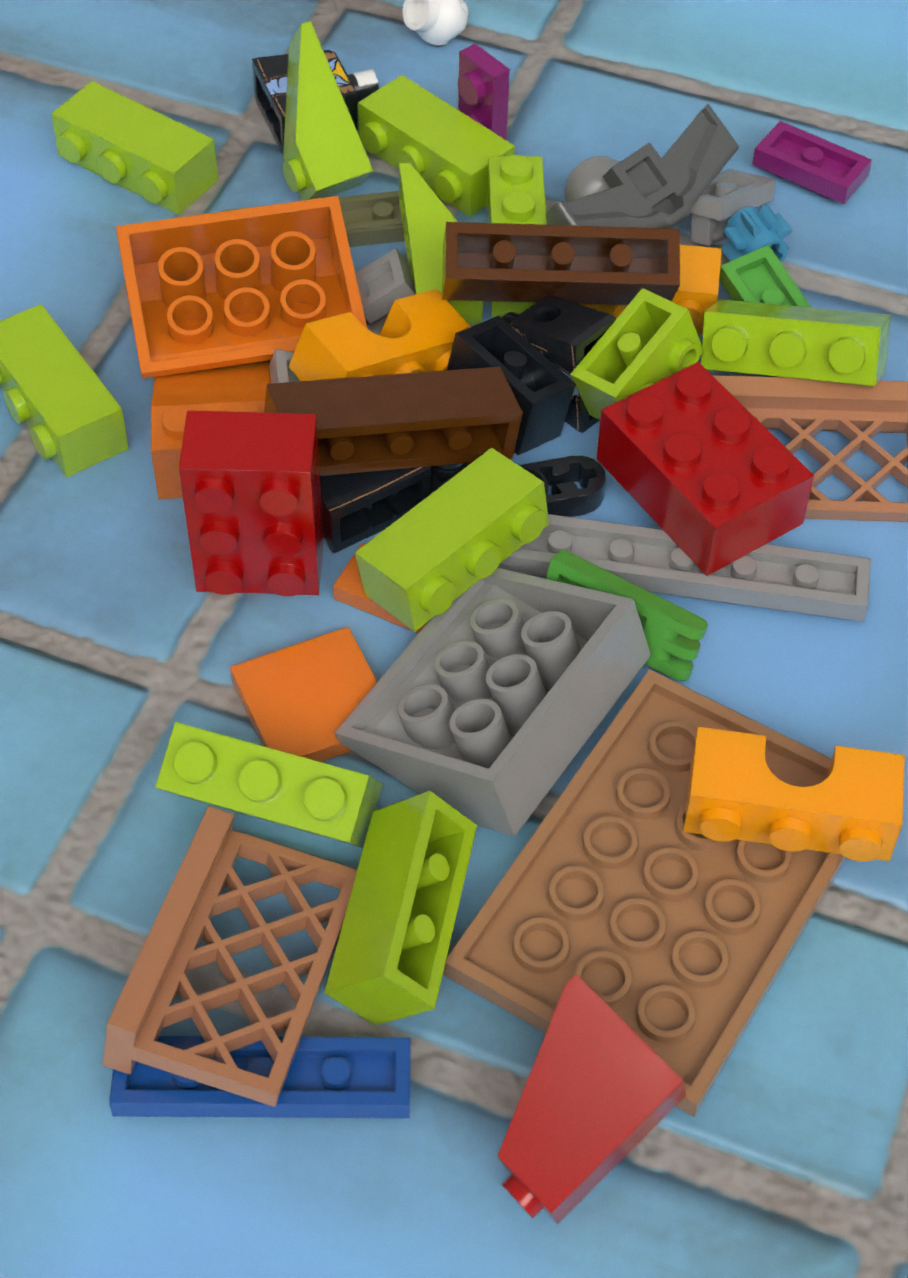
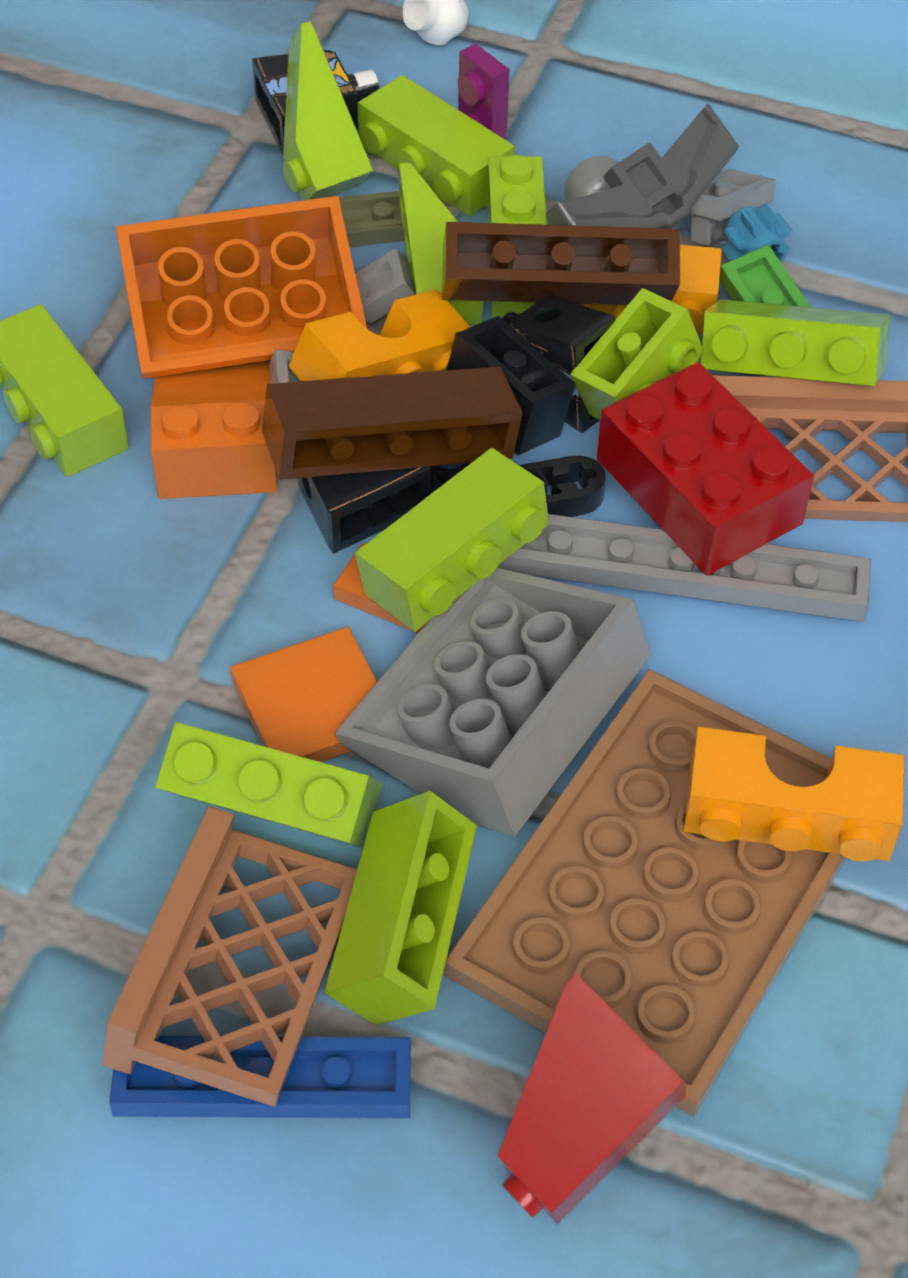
(135, 147): lime brick -> none
(253, 502): red brick -> none
(669, 629): bright green hinge -> none
(811, 162): magenta plate -> none

